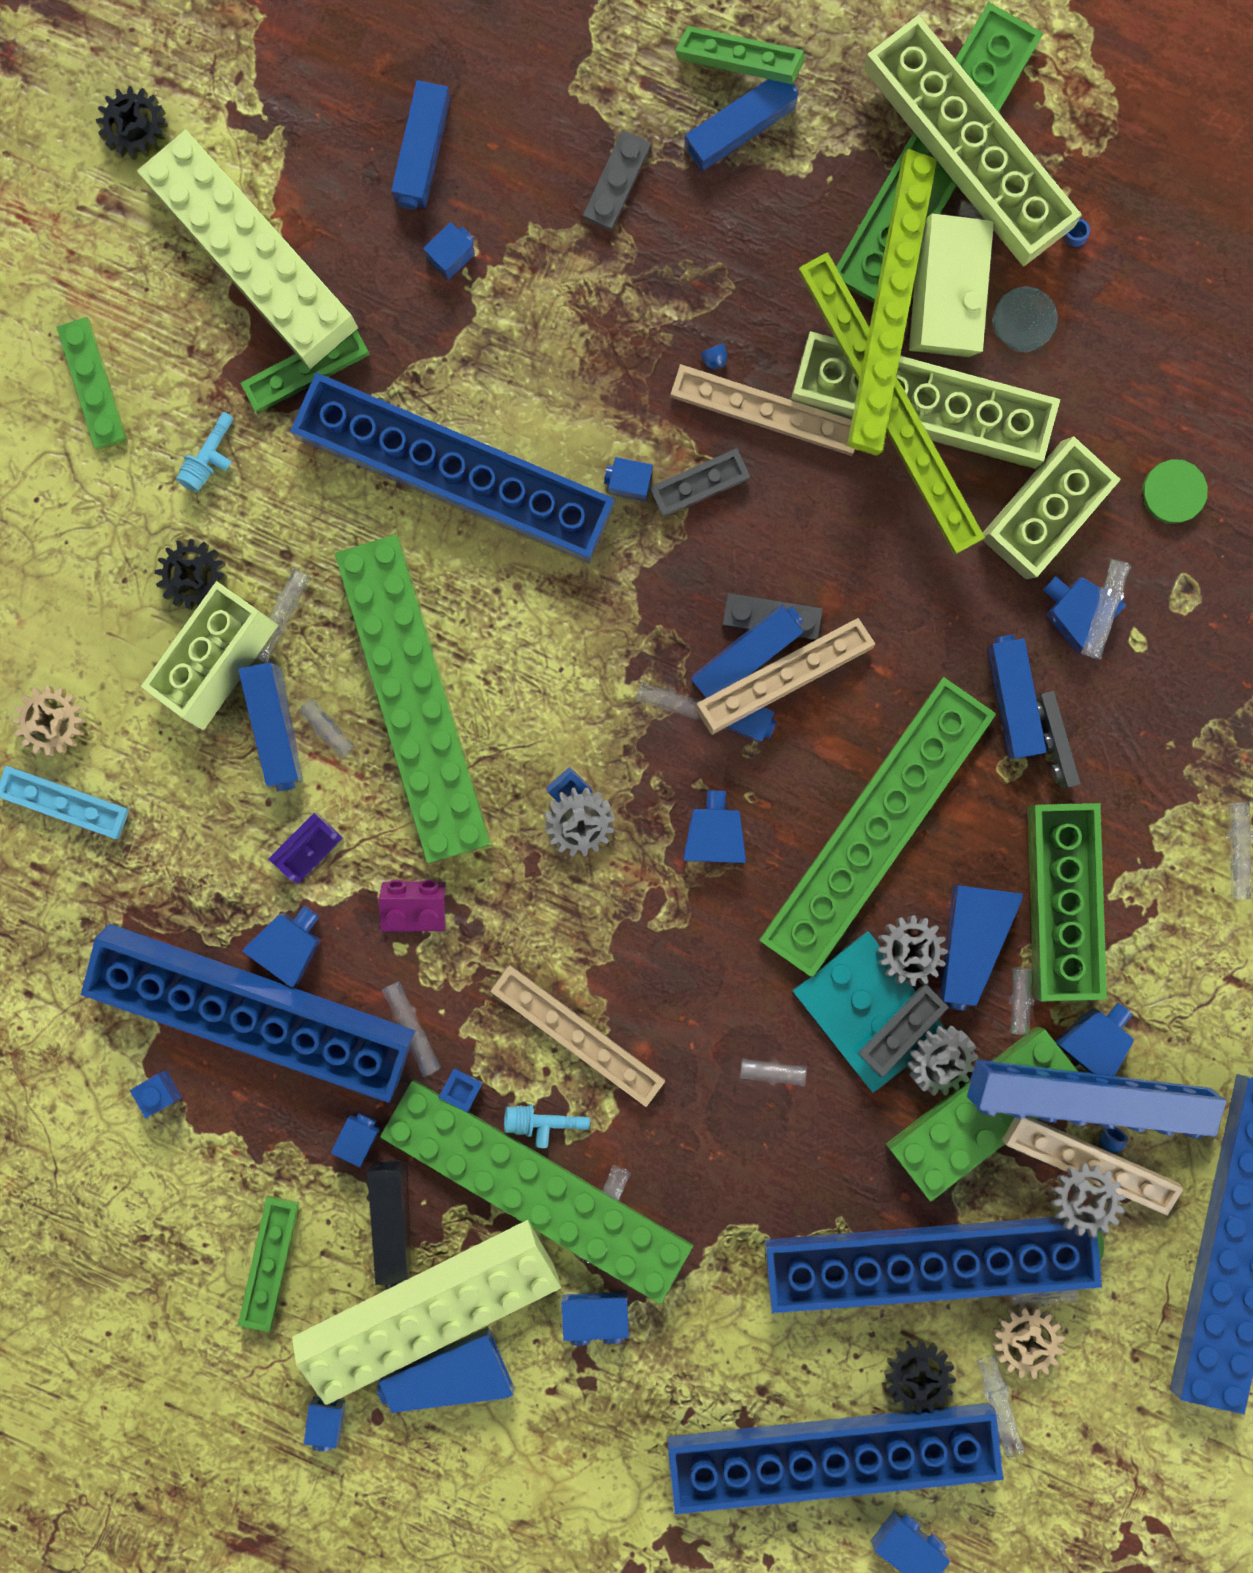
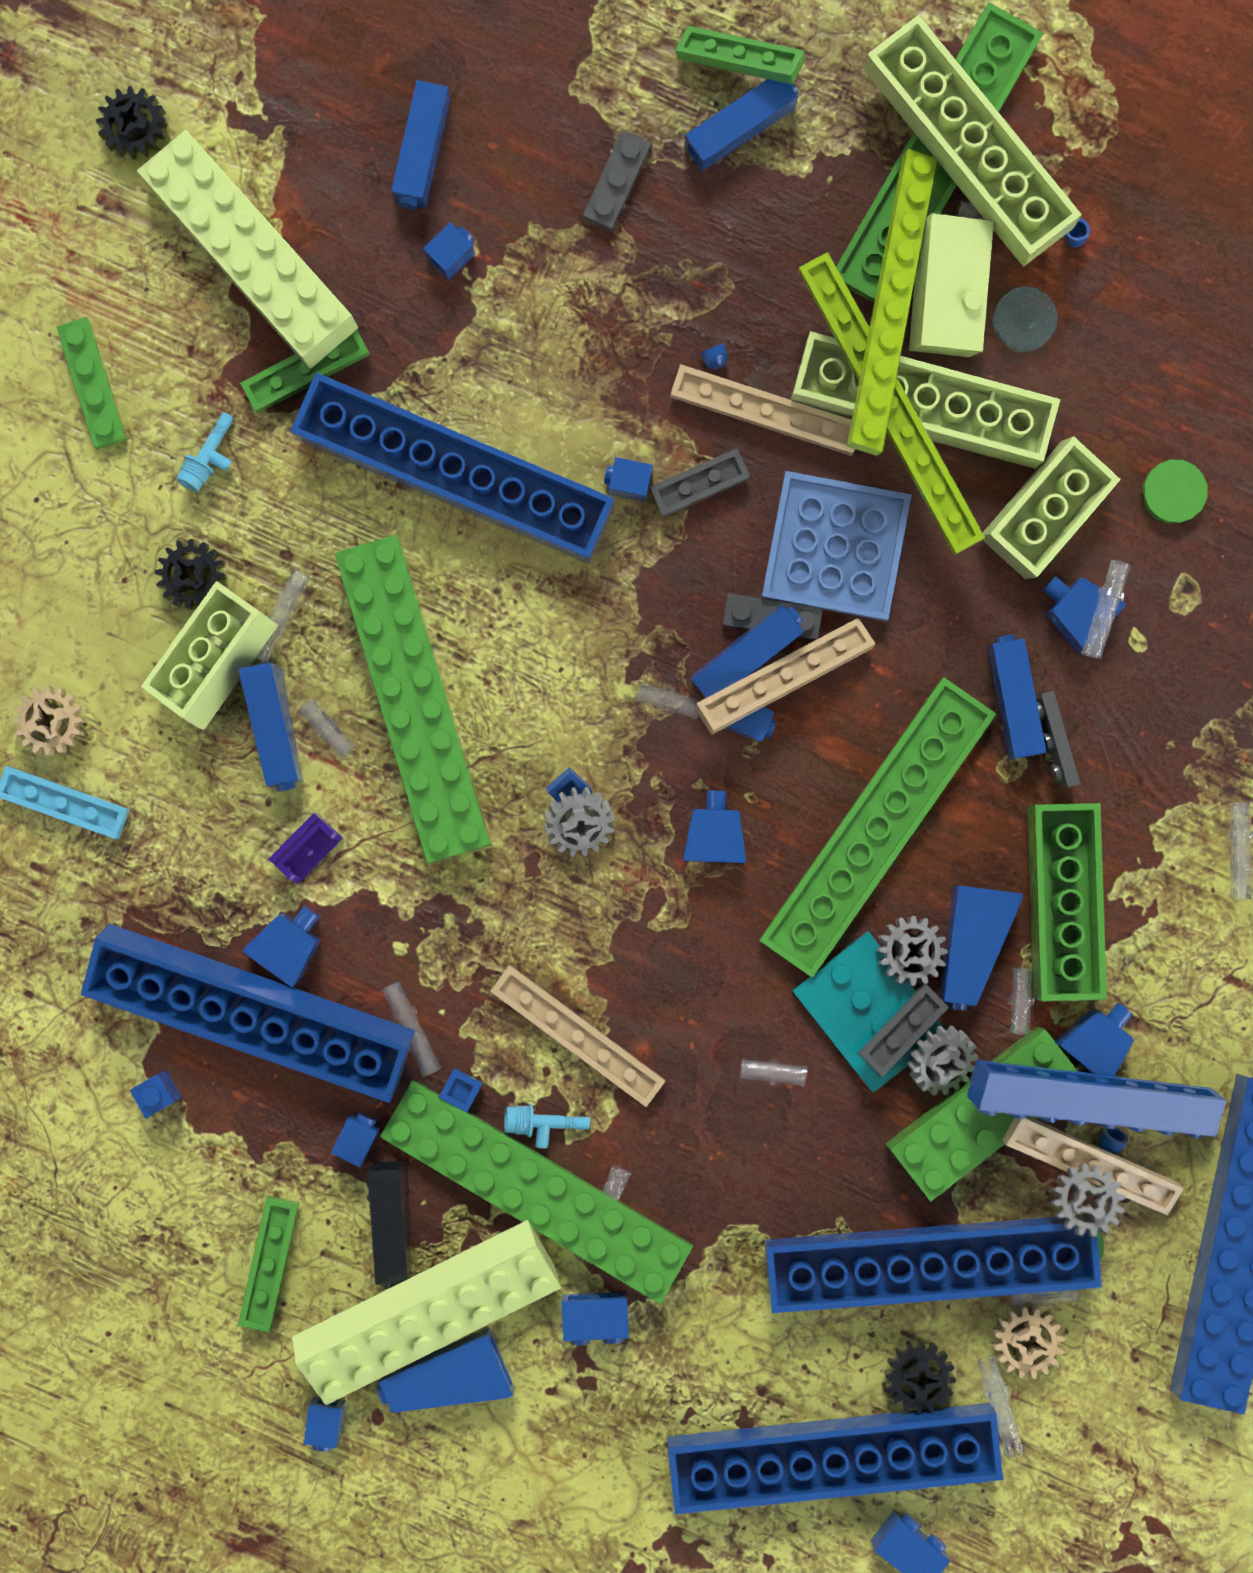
(412, 906): magenta bracket -> none
(836, 546): none -> medium blue plate

